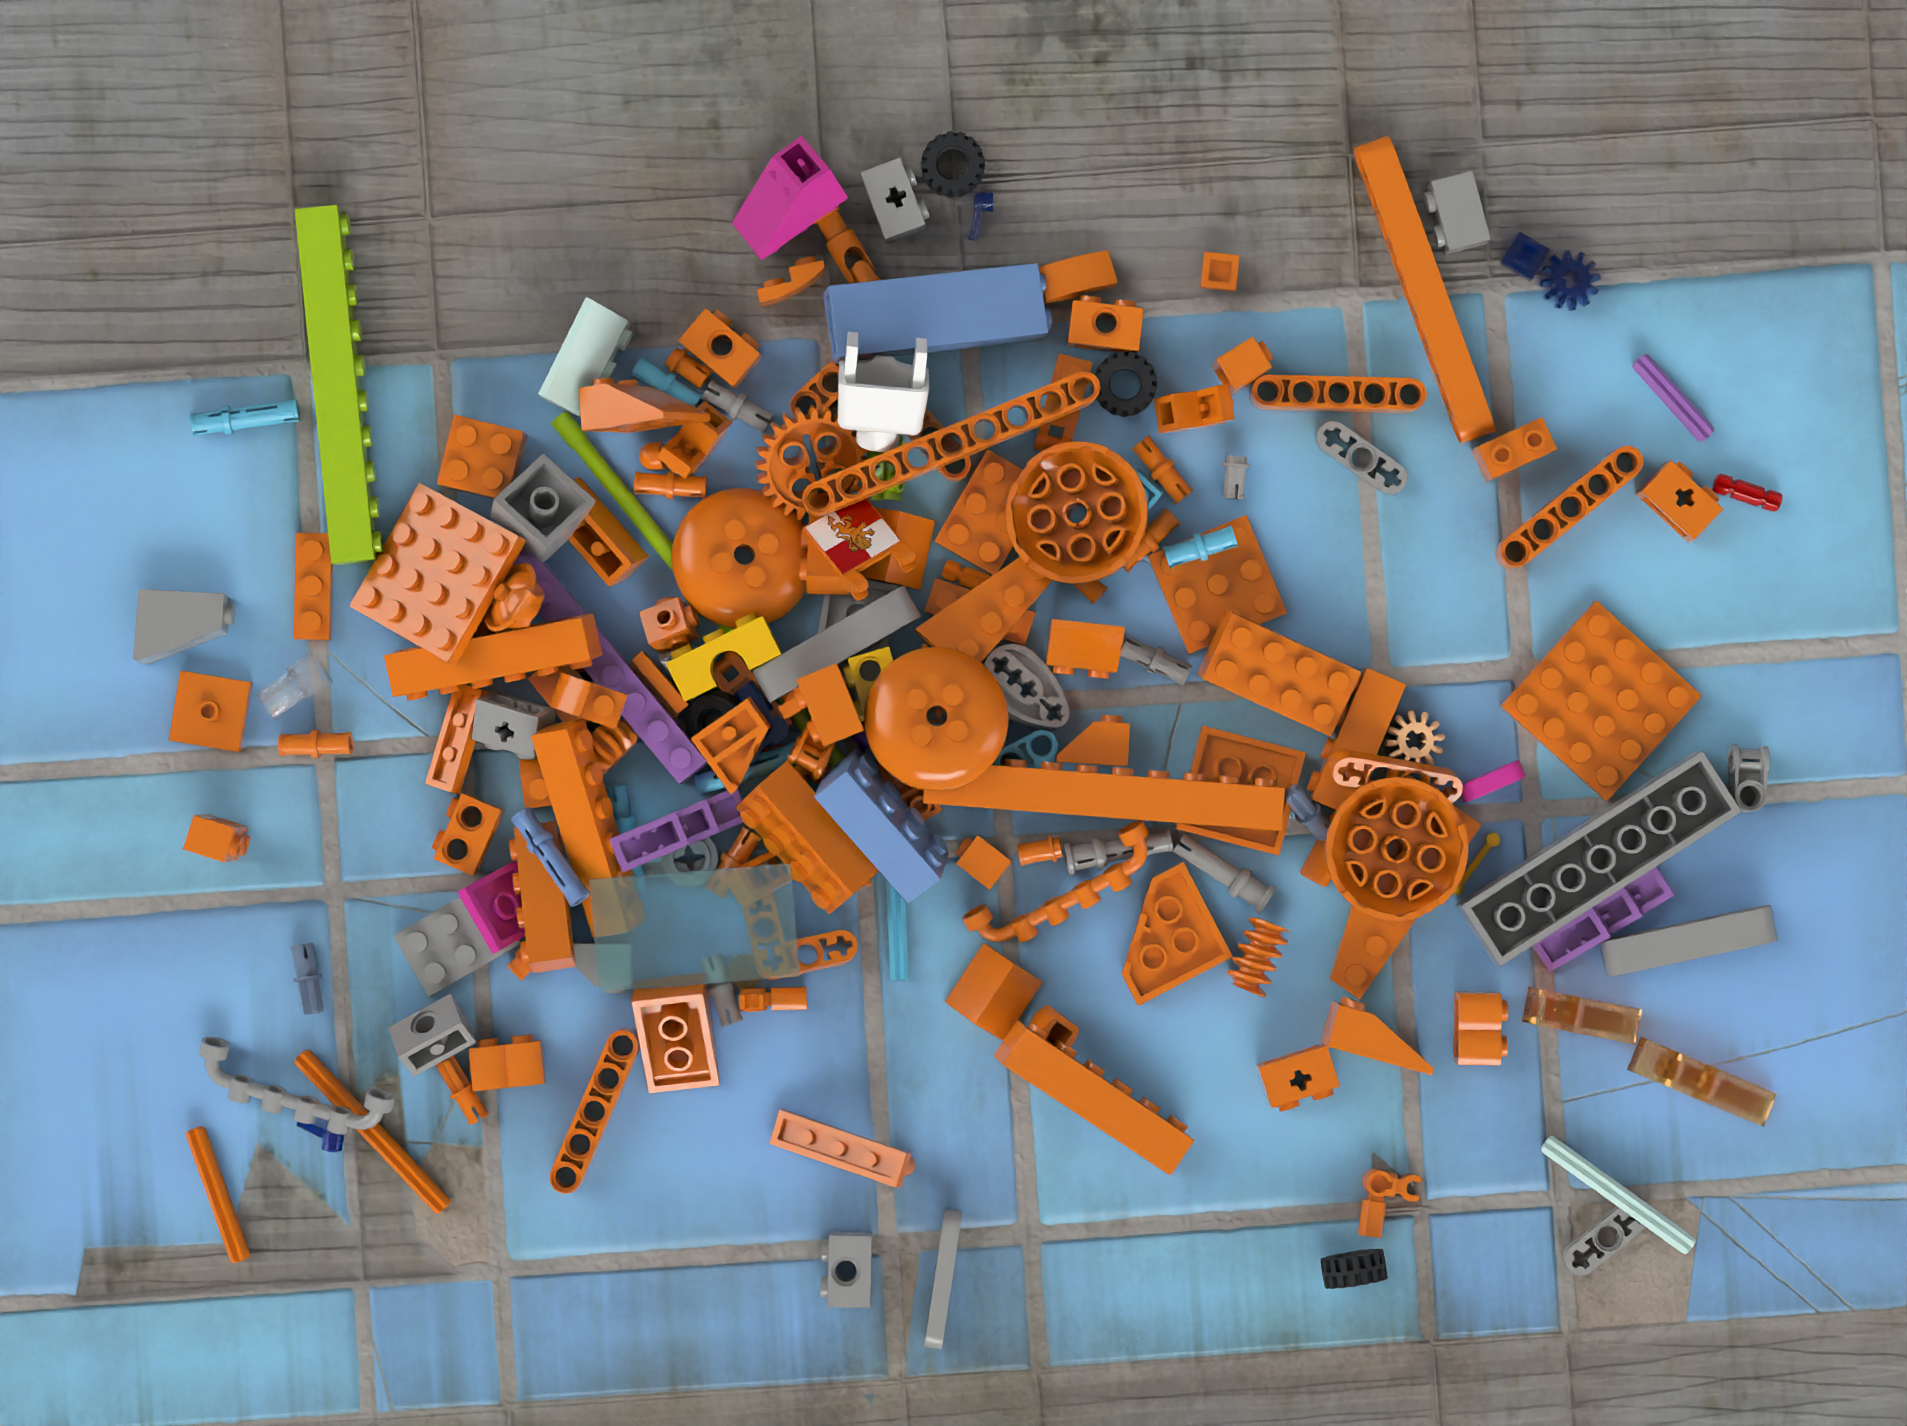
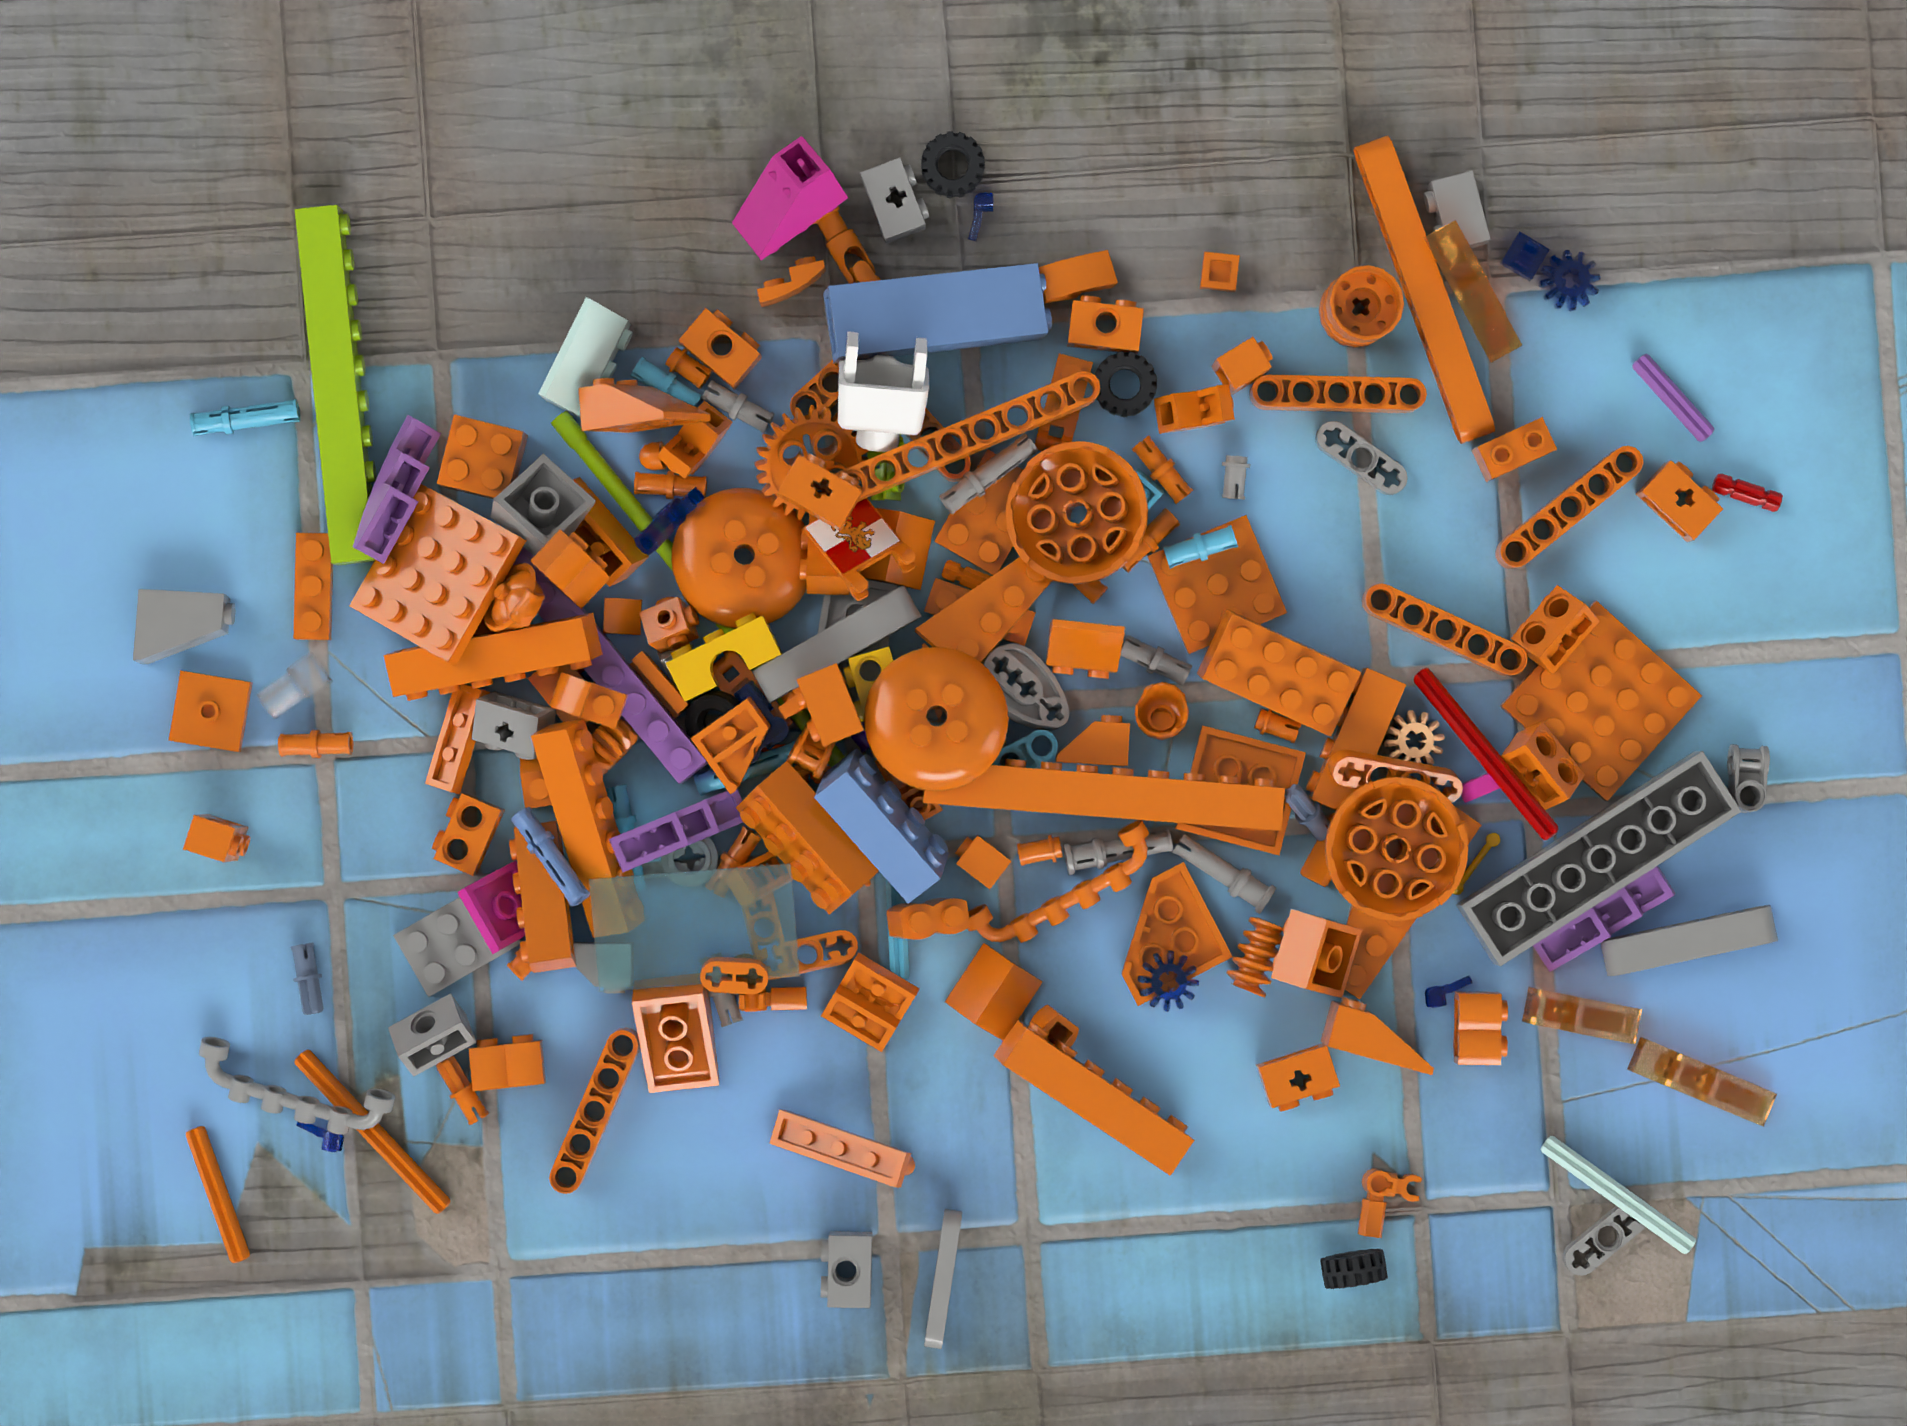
(394, 489): none -> medium lavender slope
(571, 568): none -> orange brick
(622, 616): none -> orange slope
(667, 521): none -> clear blue bar
(734, 984): none -> orange beam
(830, 509): none -> orange brick
(870, 1002): none -> orange slope
(923, 920): none -> orange brick
(984, 476): none -> light grey pin
(1161, 711): none -> orange hair
(1179, 977): none -> clear blue gear
(1277, 725): none -> orange pin
(1316, 953): none -> orange brick
(1381, 303): none -> orange wheel
(1436, 996): none -> clear blue hand
(1461, 628): none -> orange beam
(1472, 291): none -> clear orange slope
(1486, 754): none -> red axle
(1543, 765): none -> orange brick
(1555, 629): none -> orange brick

